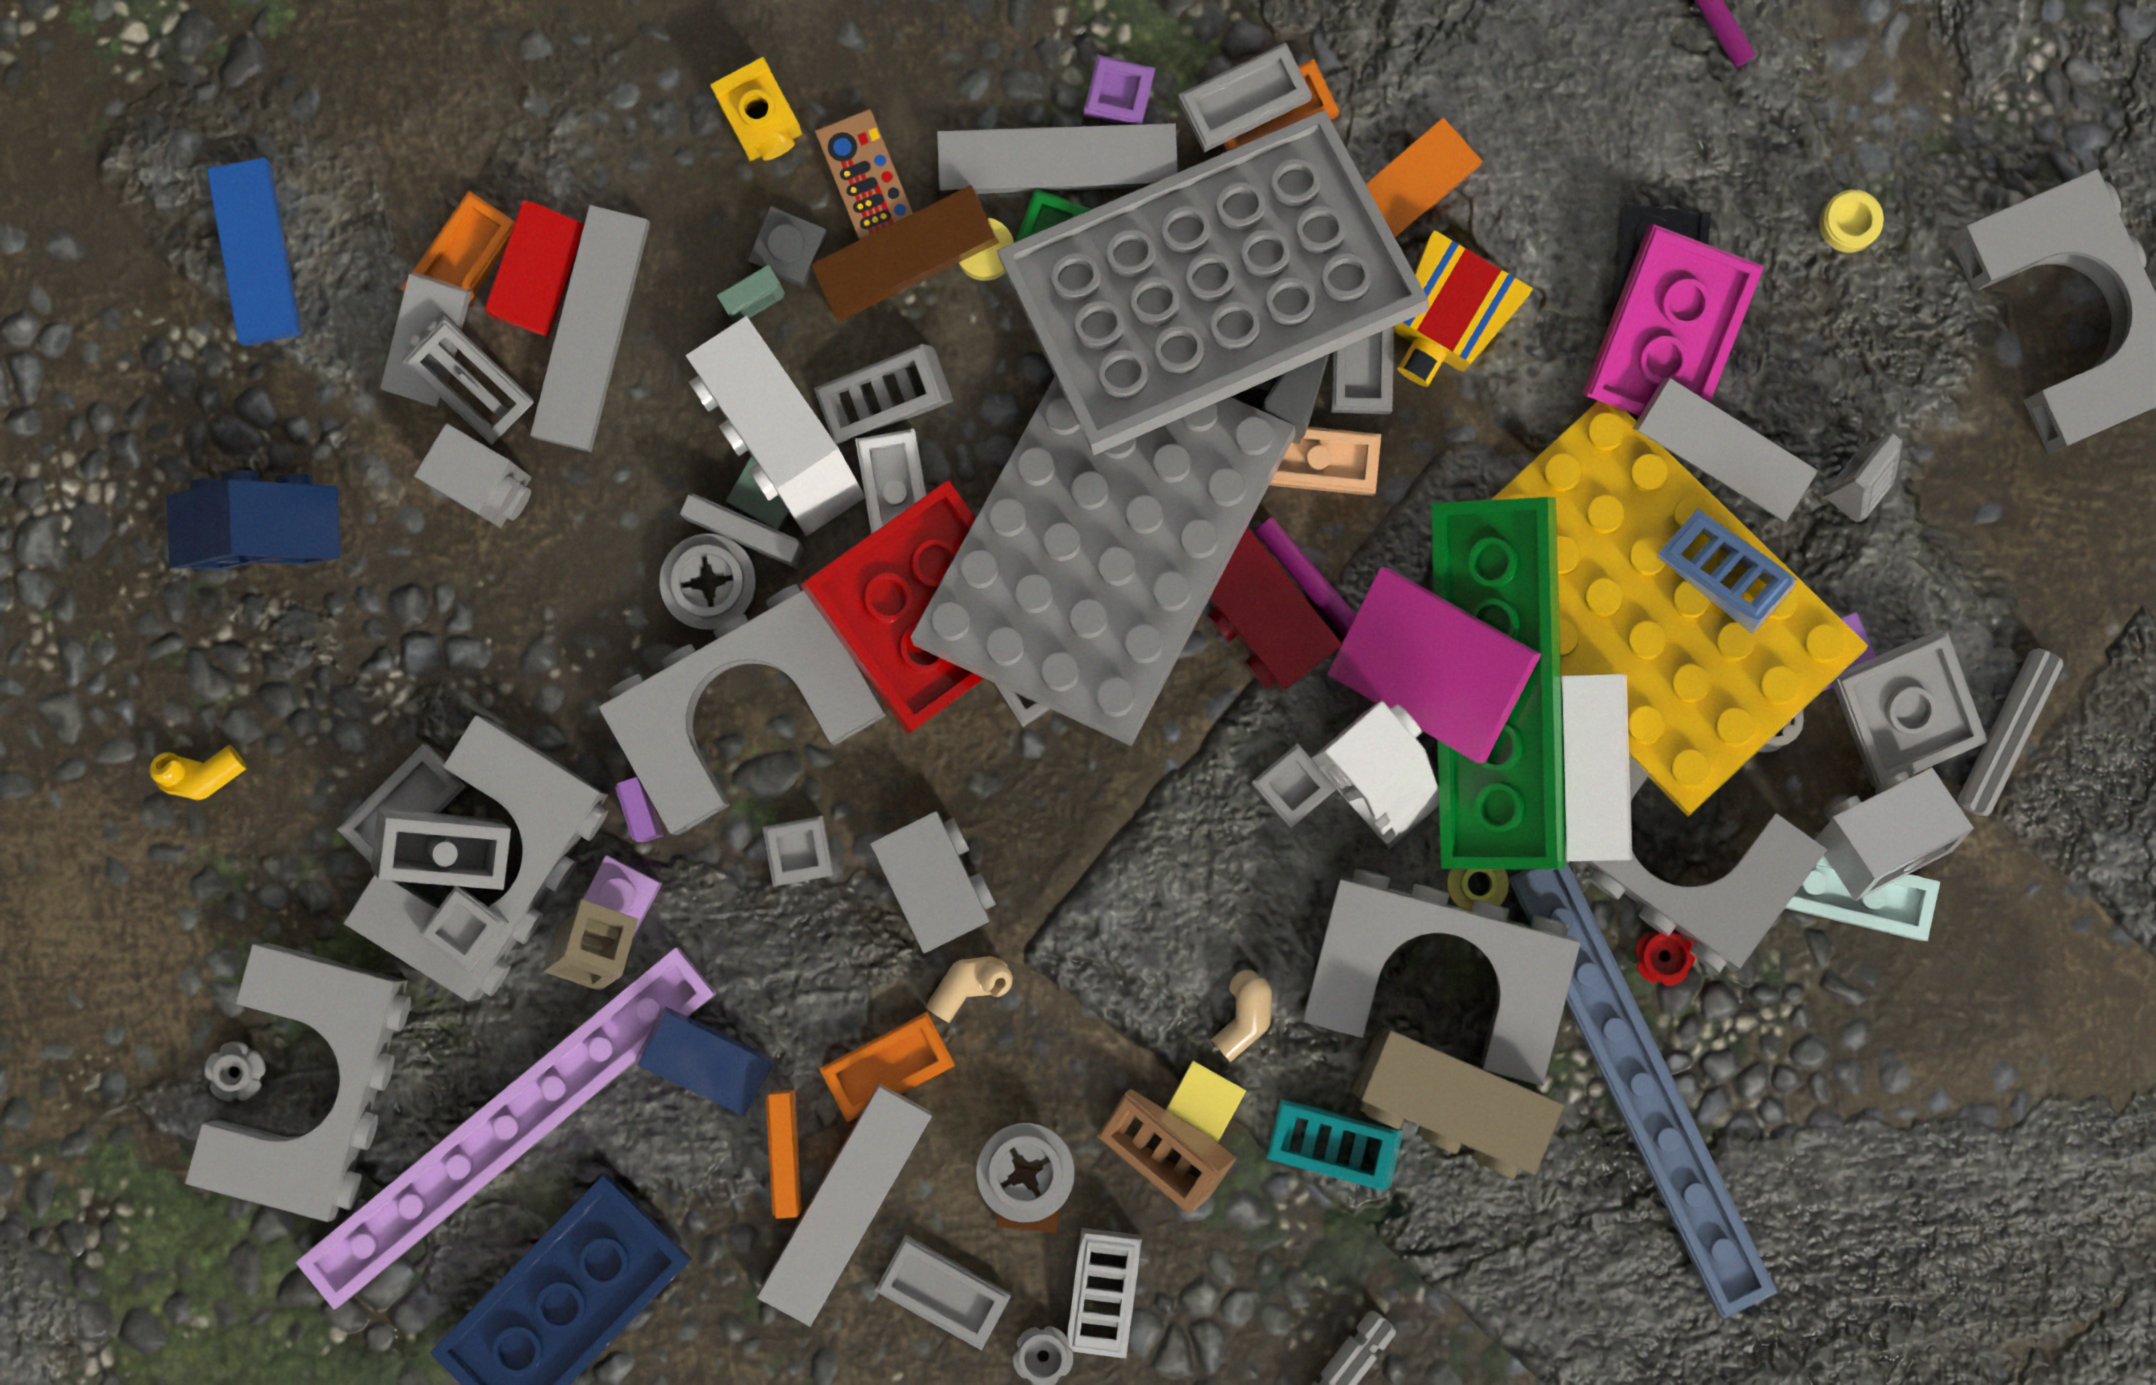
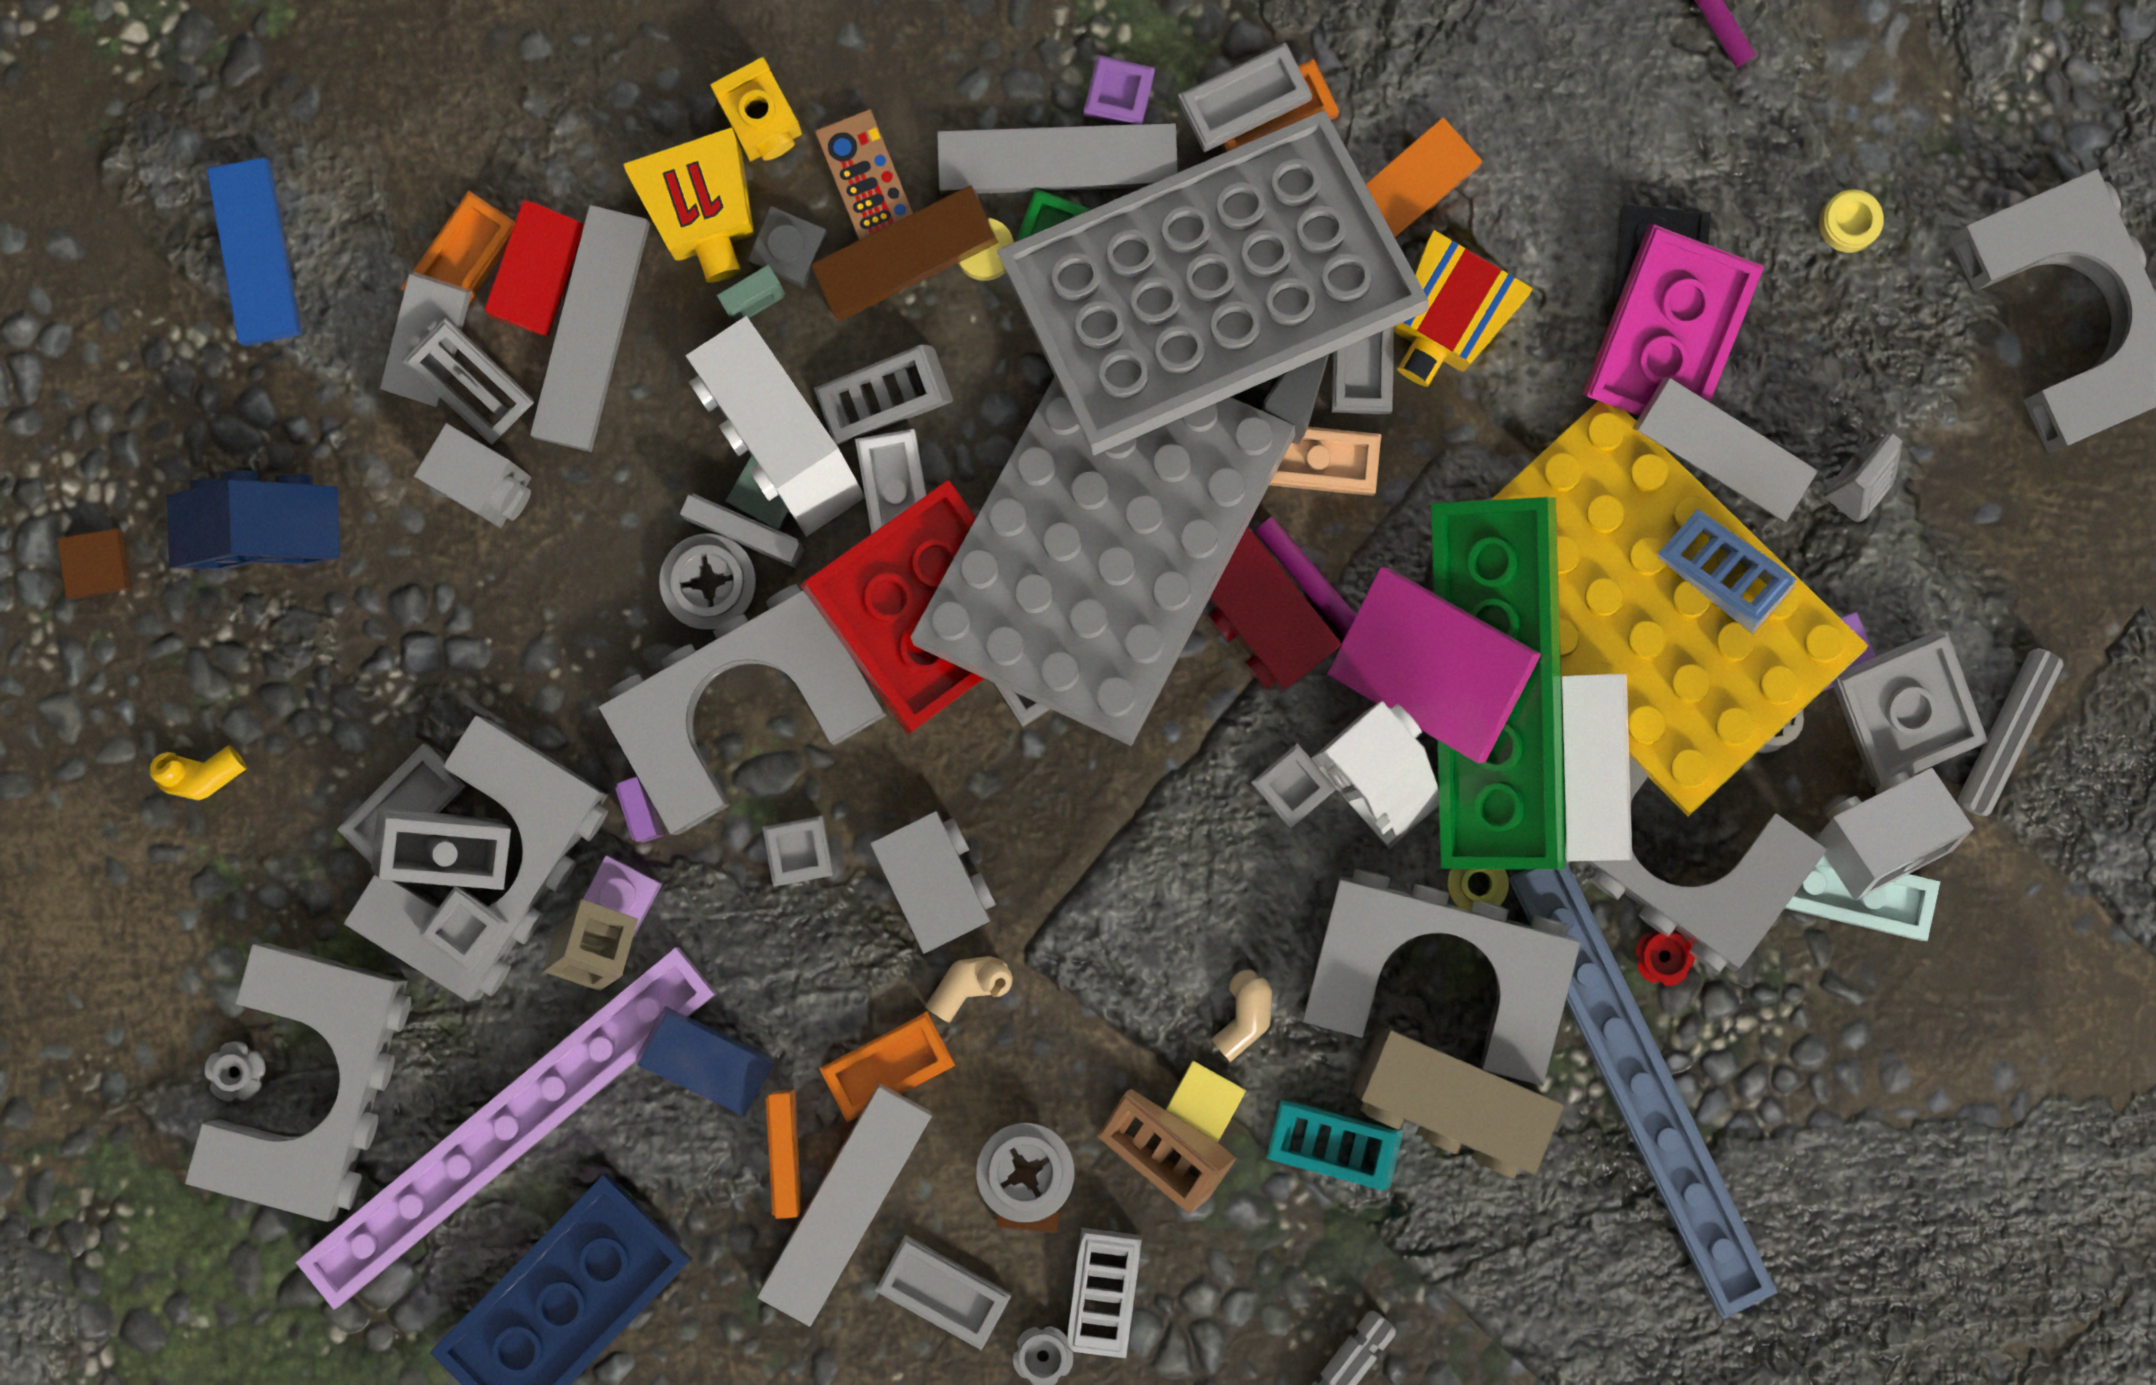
(94, 564): none -> reddish brown tile
(698, 200): none -> yellow torso

